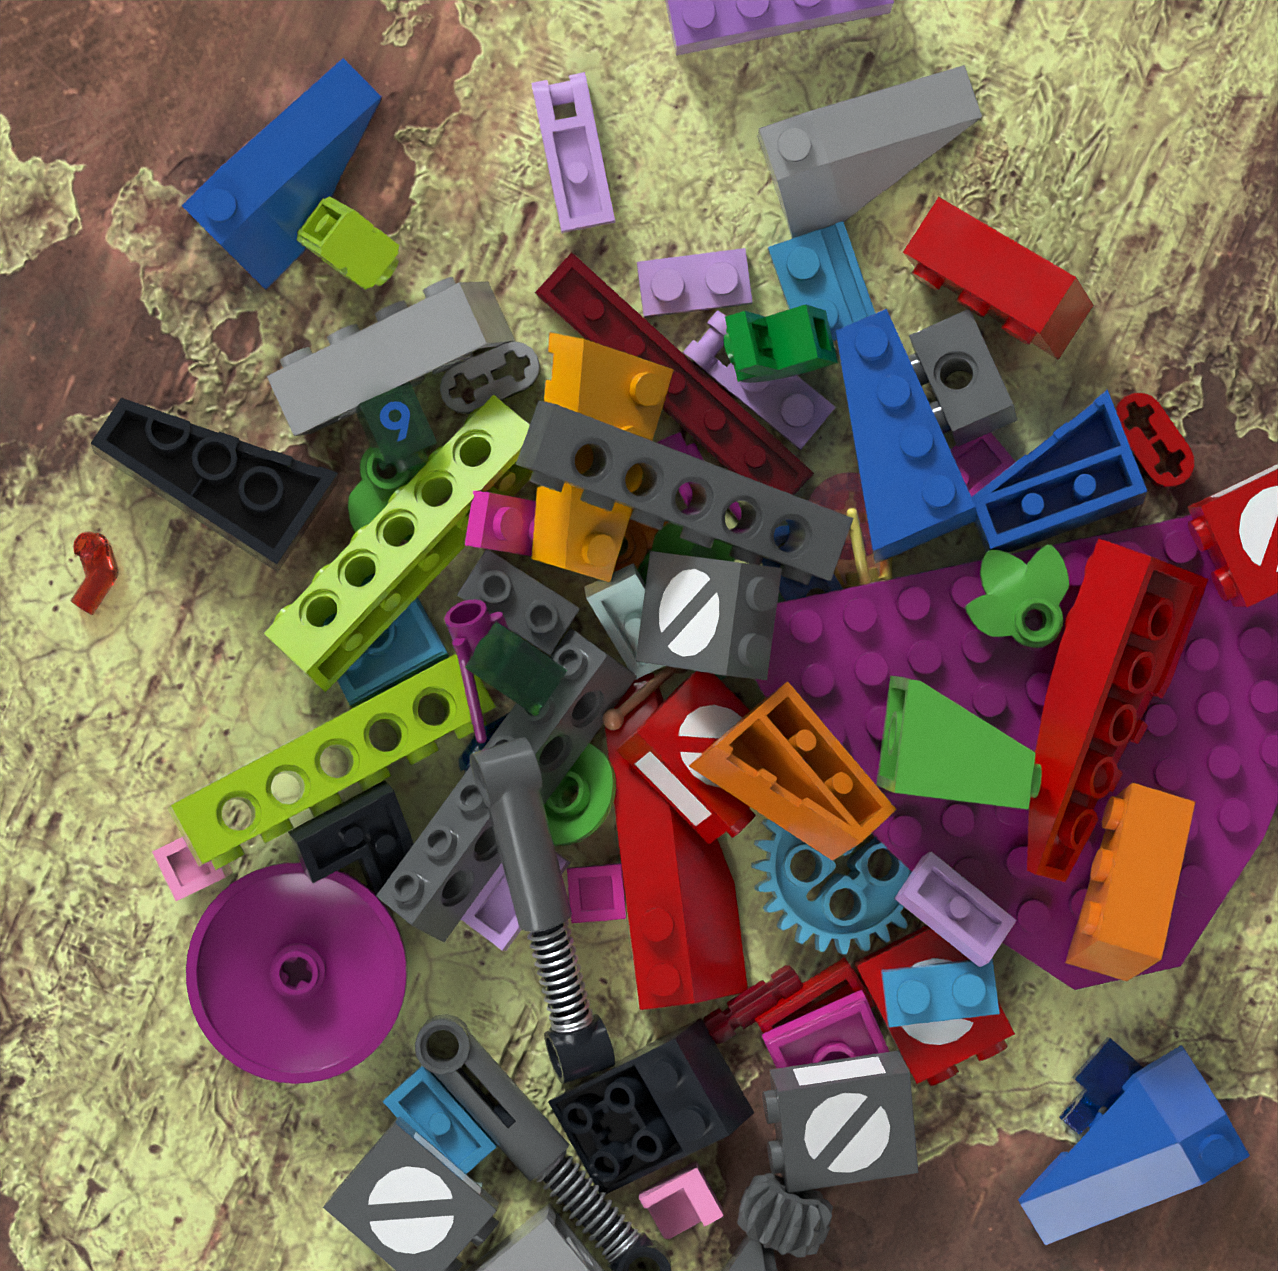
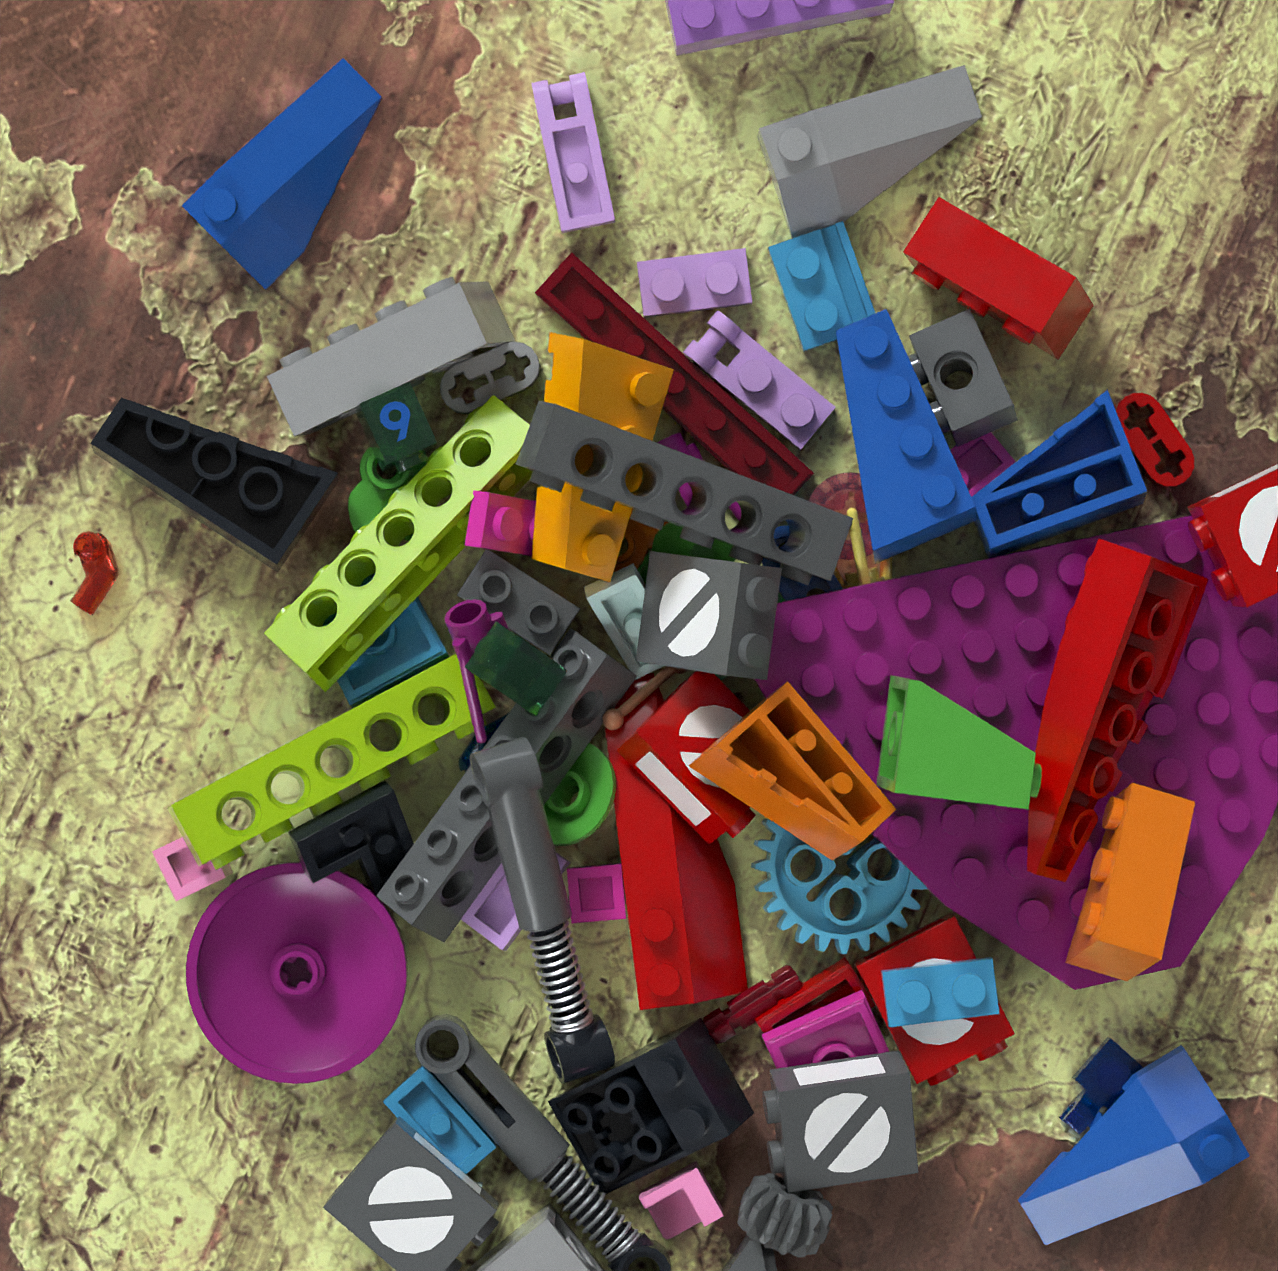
(349, 243): lime brick -> none
(778, 343): green brick -> none
(955, 909): lavender plate -> none
(1015, 590): bright green plate -> none

